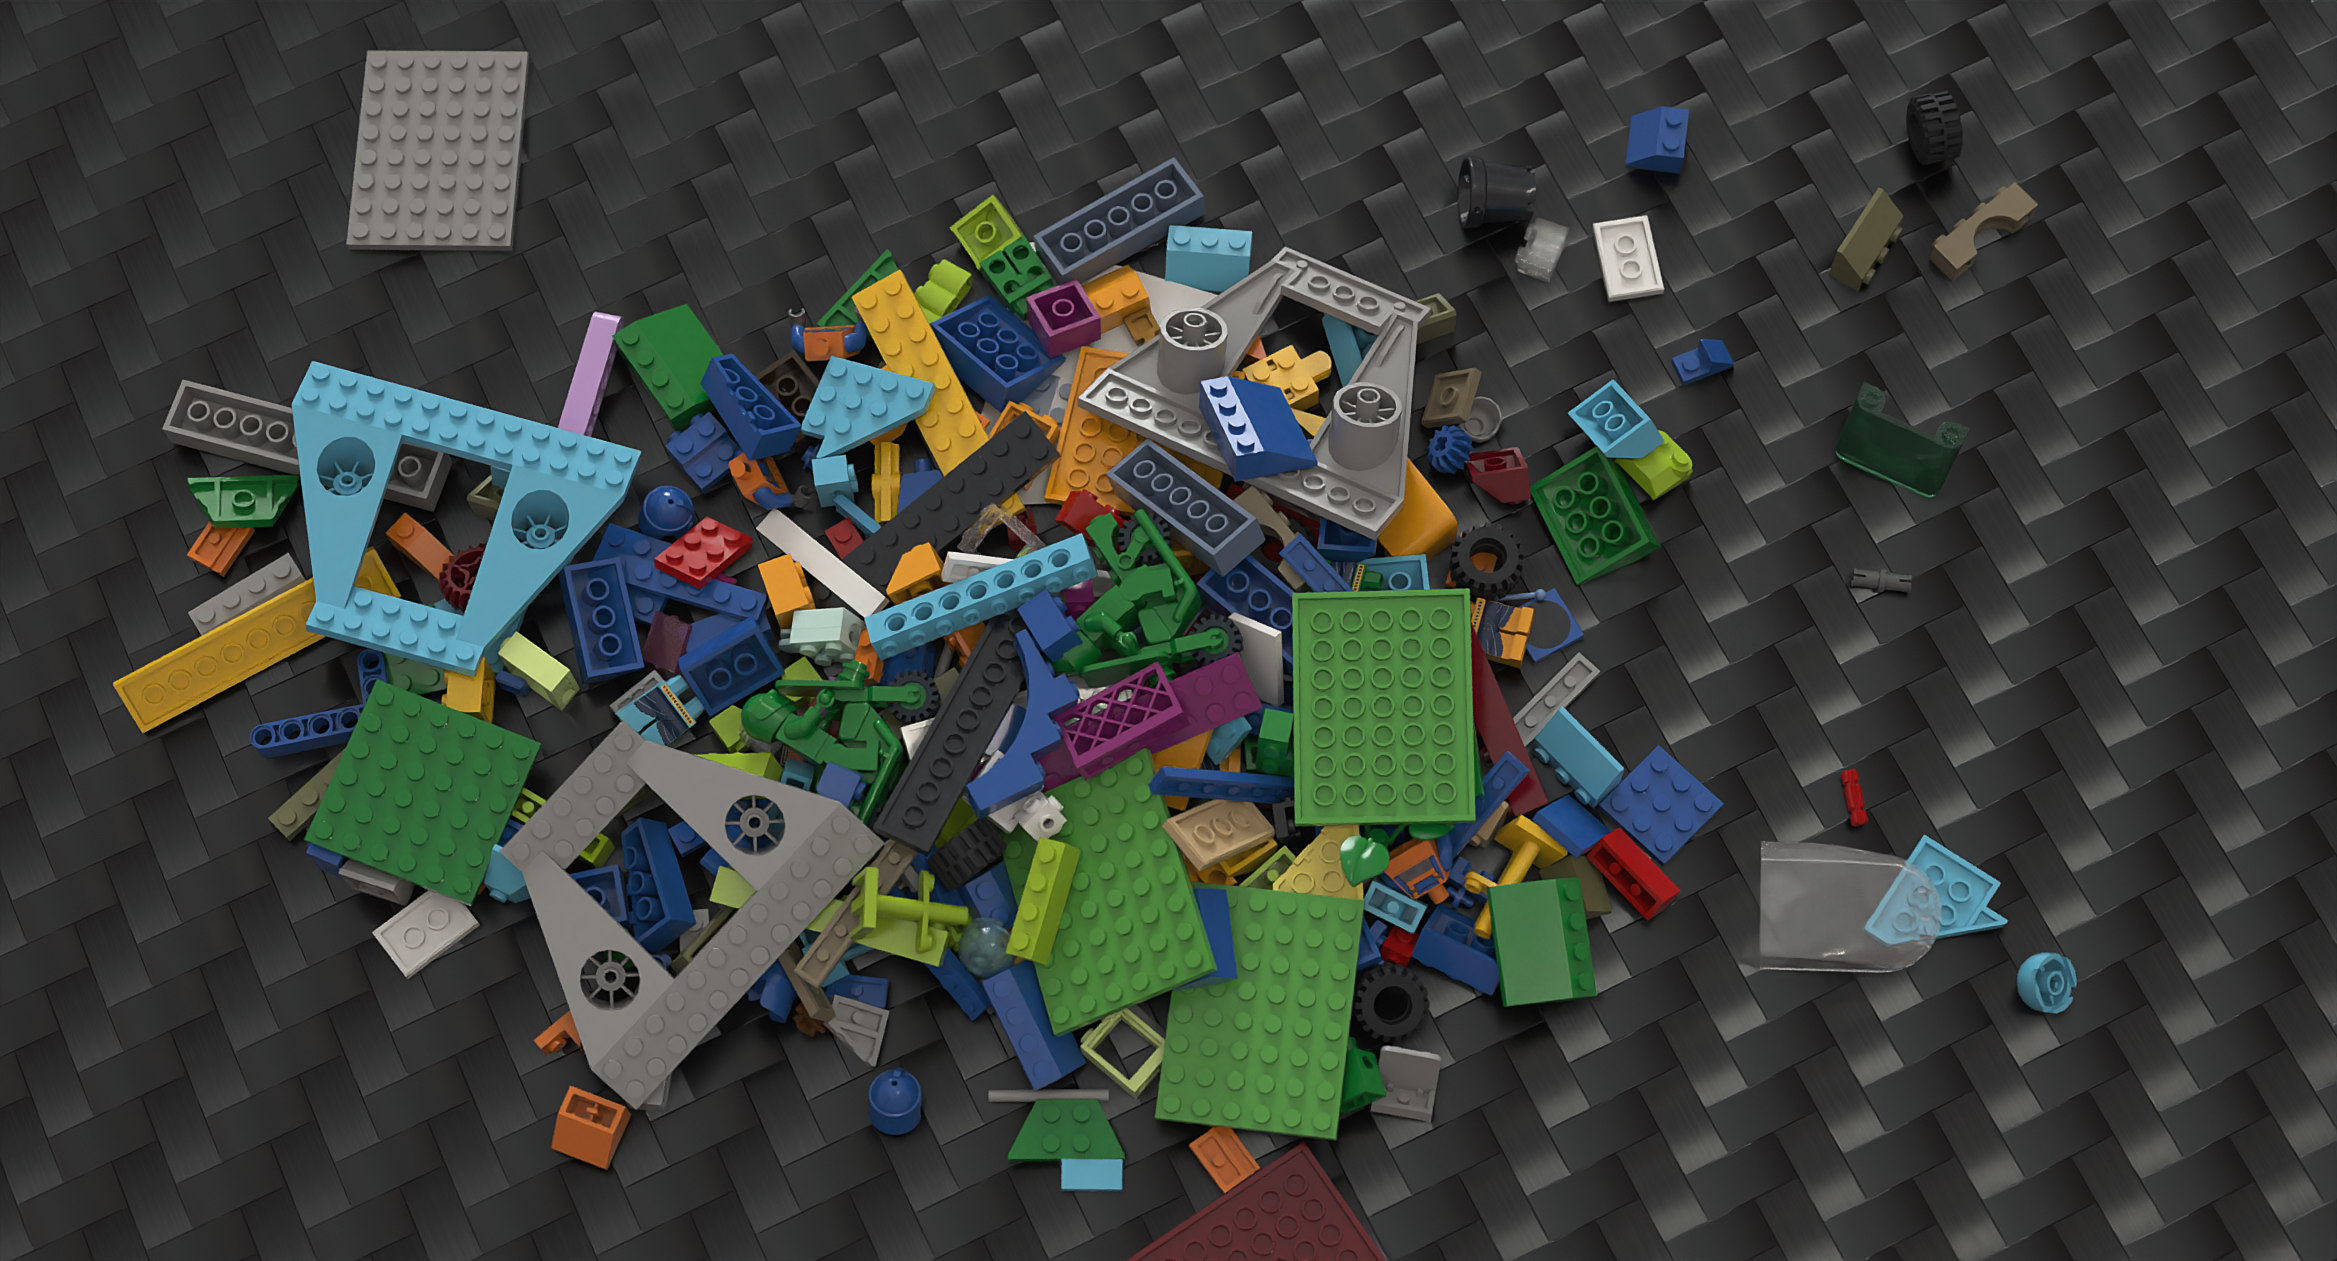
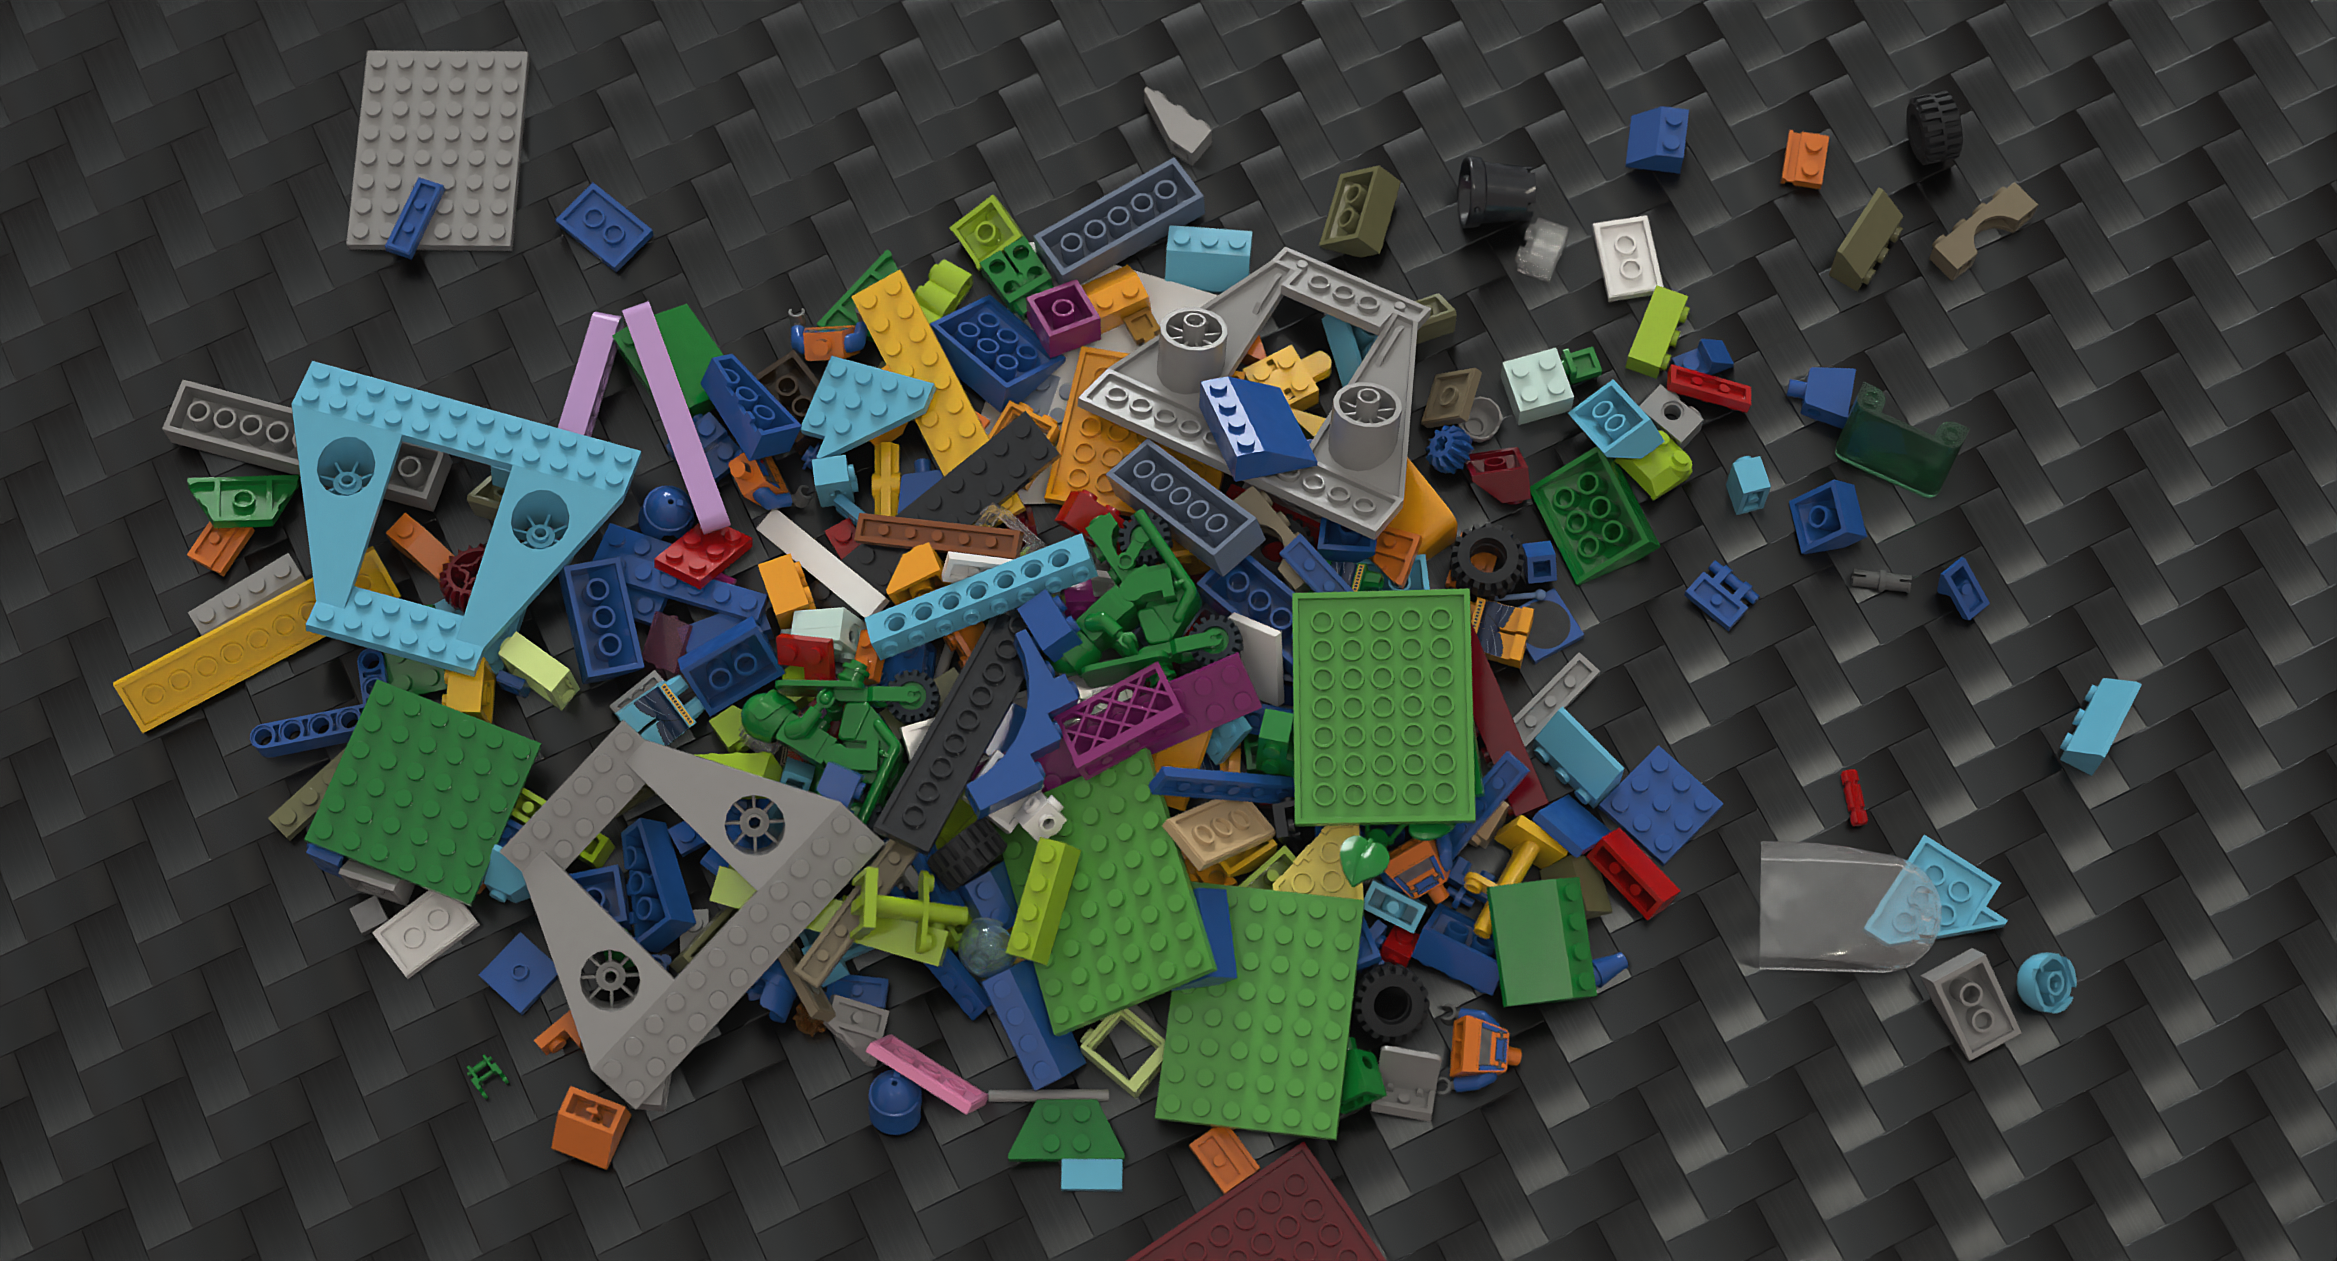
(369, 915): none -> flat silver tile
(415, 218): none -> blue tile
(478, 1081): none -> green piece
(520, 973): none -> blue plate
(604, 227): none -> blue plate
(676, 418): none -> lavender beam
(810, 652): none -> red plate
(928, 1073): none -> bright pink tile
(942, 536): none -> dark orange plate
(1181, 132): none -> light grey slope
(1360, 212): none -> olive slope
(1396, 554): none -> orange wing
(1478, 1050): none -> torso
(1537, 386): none -> light aqua brick
(1539, 562): none -> blue brick
(1580, 365): none -> green bracket
(1608, 967): none -> blue cone
(1658, 332): none -> lime brick
(1668, 402): none -> light grey brick
(1709, 388): none -> red plate
(1716, 600): none -> blue plate
(1748, 484): none -> medium azure brick
(1805, 159): none -> orange plate
(1825, 394): none -> blue torso
(1828, 517): none -> blue slope
(1963, 588): none -> blue slope
(1971, 1003): none -> light grey slope
(2098, 723): none -> medium azure slope

